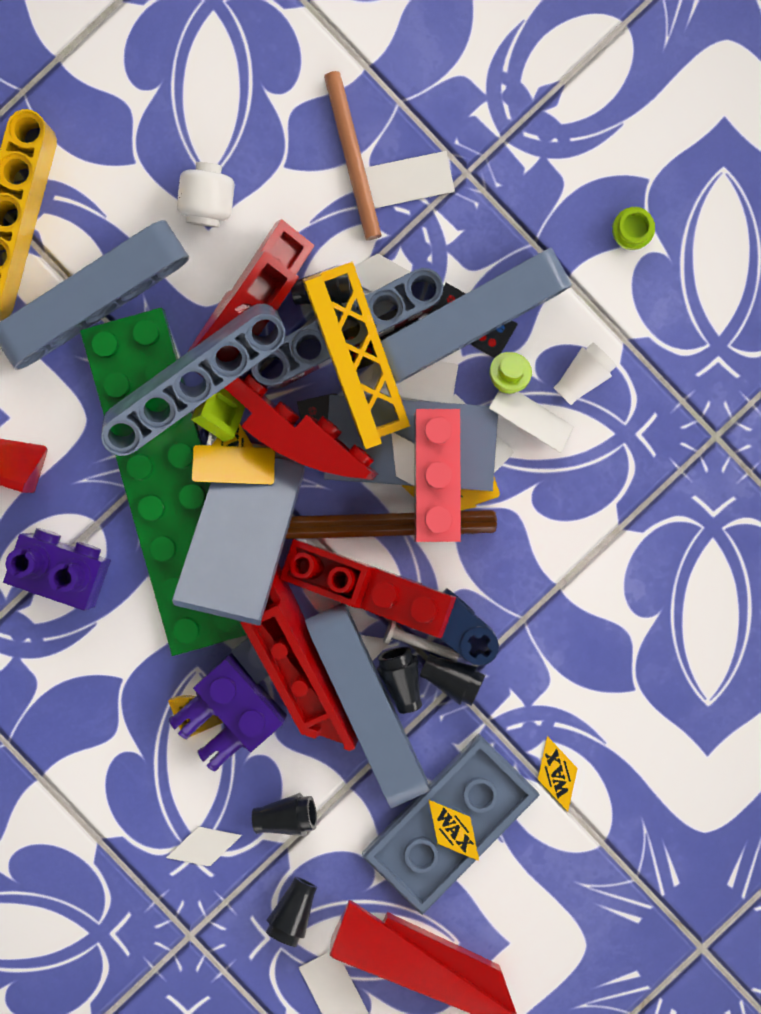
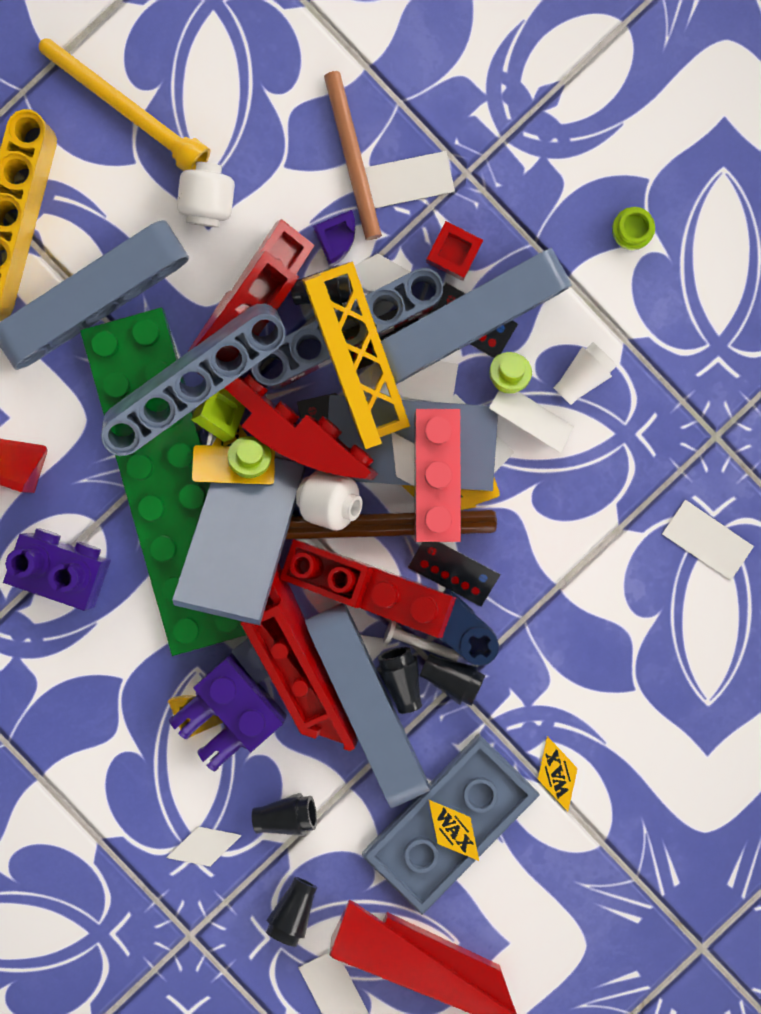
(183, 150): none -> yellow piece
(249, 457): none -> lime plate
(329, 500): none -> white head
(336, 236): none -> dark purple tile
(454, 250): none -> red plate
(454, 571): none -> black sticker
(708, 540): none -> white sticker

